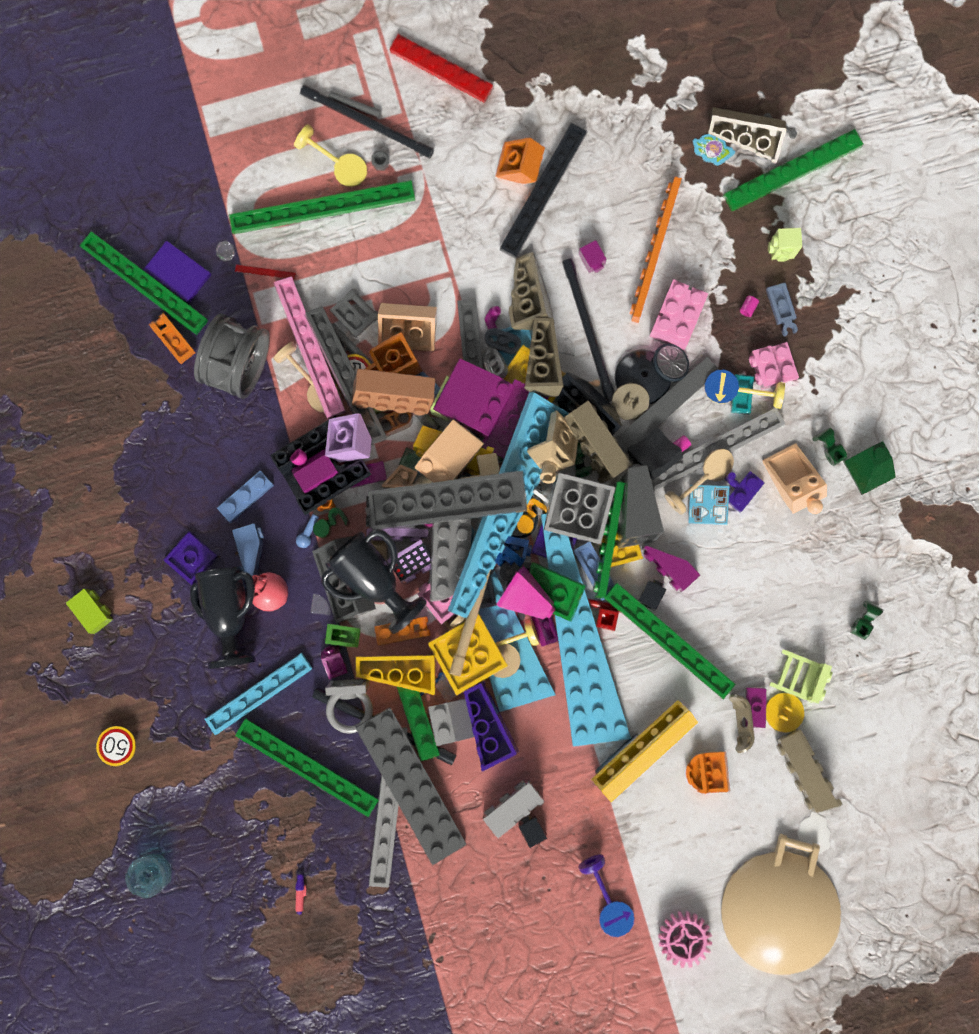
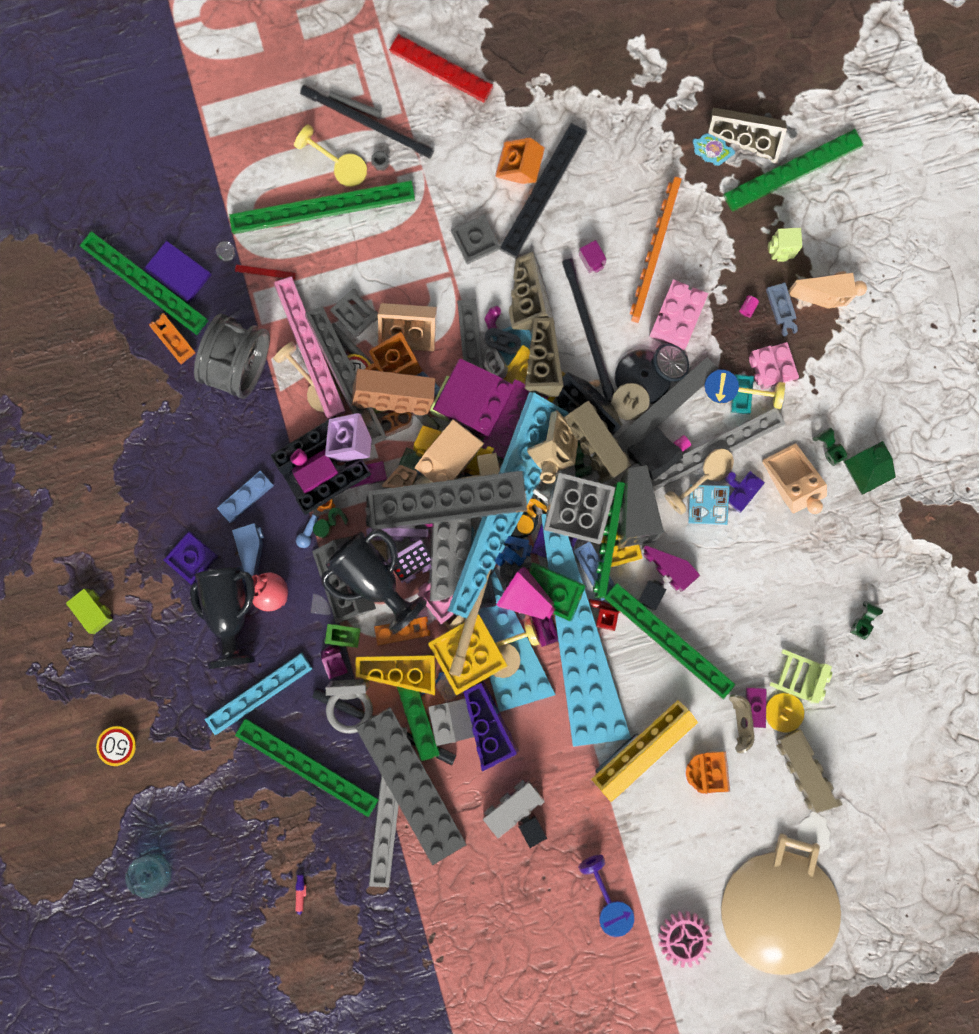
(475, 239): none -> dark grey plate
(829, 290): none -> light nougat slope

